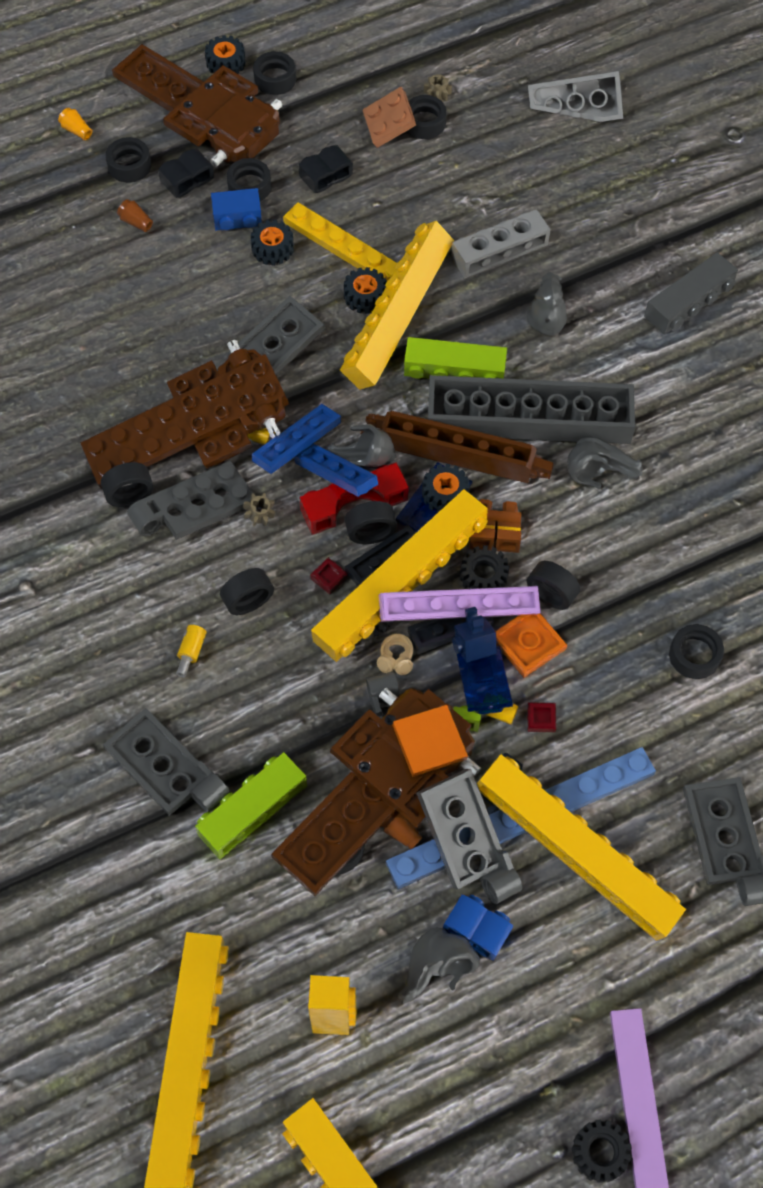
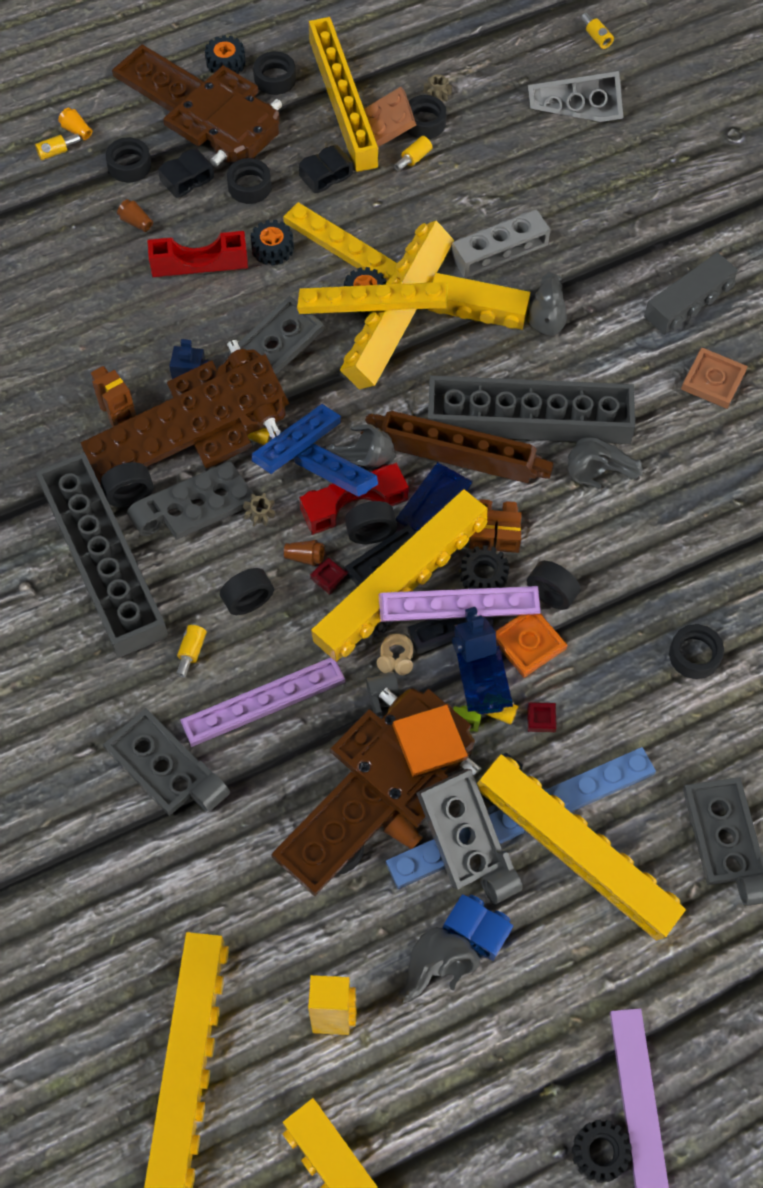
(55, 146): none -> yellow piece
(102, 555): none -> dark grey brick
(113, 395): none -> dark orange hips
(171, 258): none -> red arch
(186, 358): none -> dark blue brick
(236, 209): blue brick -> none
(251, 805): lime brick -> none
(262, 701): none -> lavender tile
(305, 552): none -> dark orange cone
(343, 94): none -> yellow brick
(372, 298): none -> yellow plate
(414, 153): none -> yellow piece
(443, 476): black wheel -> none
(455, 359): lime brick -> none
(484, 302): none -> yellow brick
(598, 31): none -> yellow piece
(714, 378): none -> nougat plate

